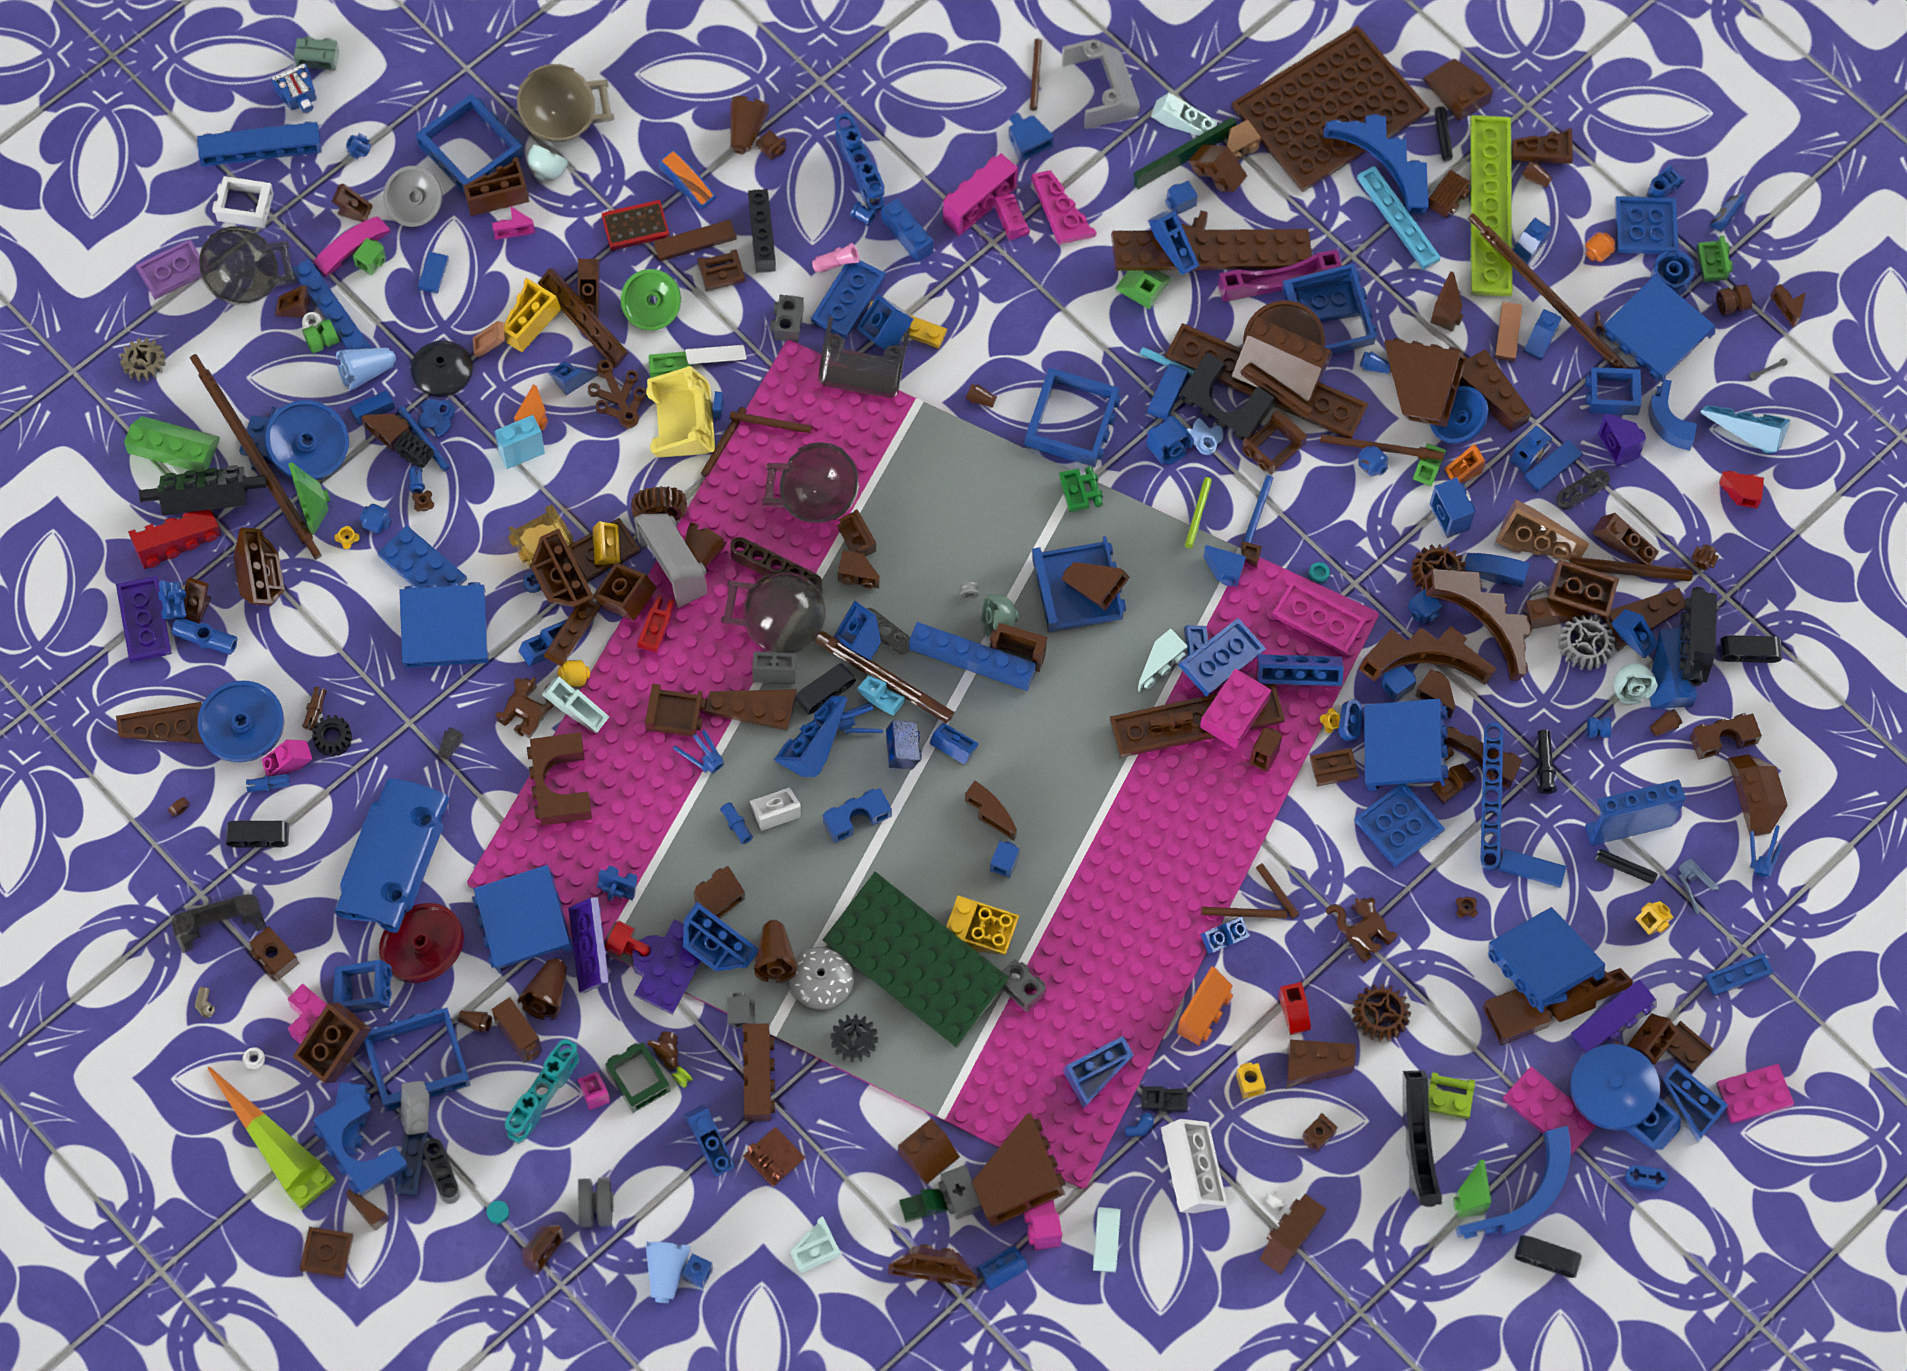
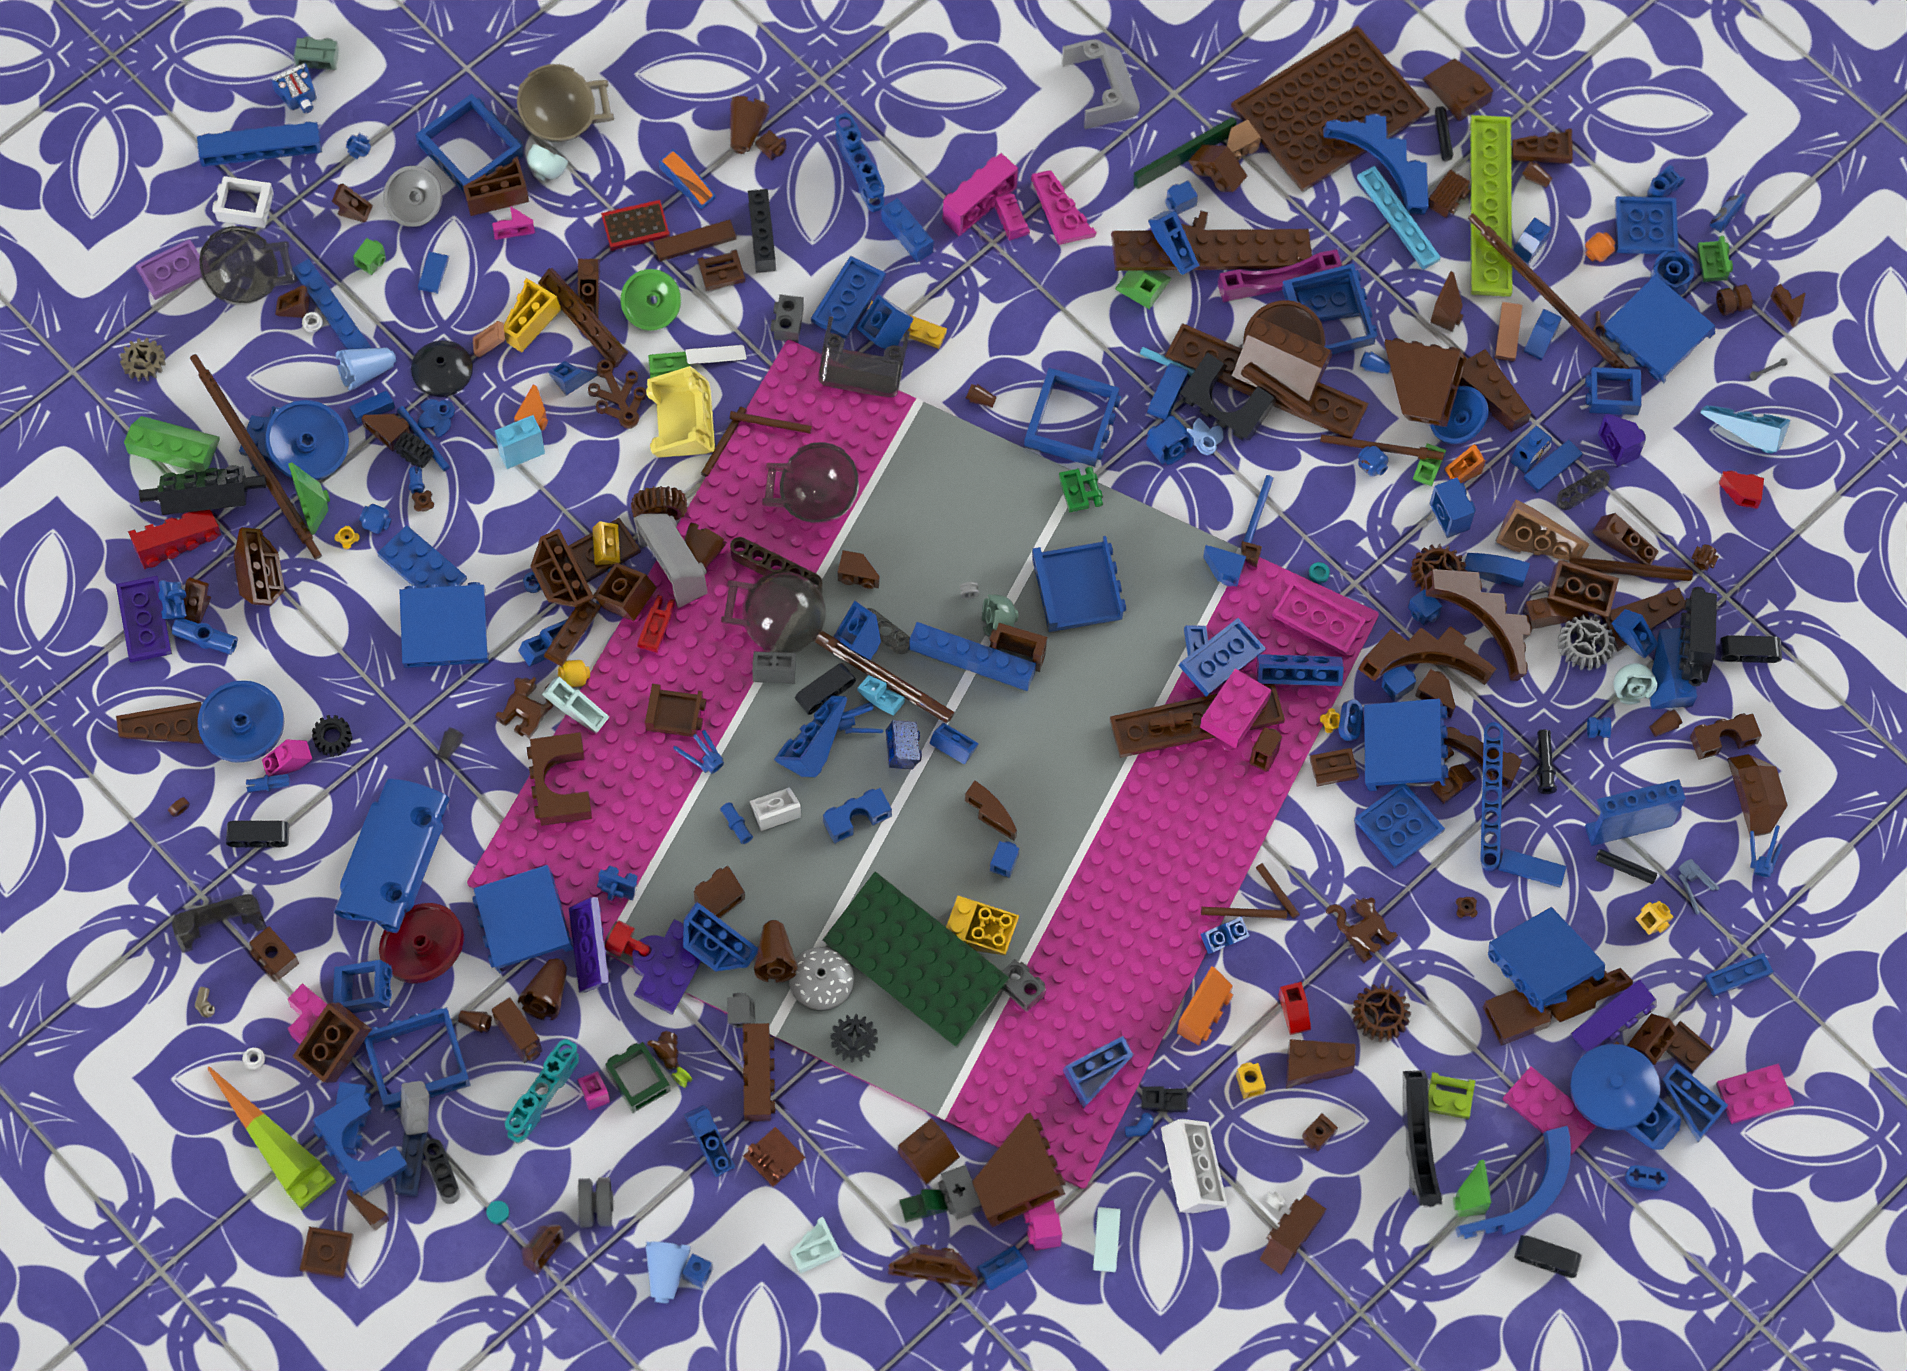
(314, 708): reddish brown pin -> none
(320, 336): bright green wheel -> none
(348, 243): dark pink slope -> none
(528, 535): clear yellow panel -> none
(718, 405): blue tile -> none
(757, 707): reddish brown wing -> none
(837, 258): bright pink piece -> none
(856, 534): reddish brown hinge -> none
(863, 213): blue bush -> none
(1029, 136): blue torso -> none
(1035, 74): reddish brown bar -> none
(1095, 582): reddish brown slope -> none
(1164, 654): light aqua slope -> none
(1181, 116): light aqua slope -> none
(1198, 512): lime bar -> none
(1288, 429): reddish brown panel -> none
(1666, 424): blue arch -> none

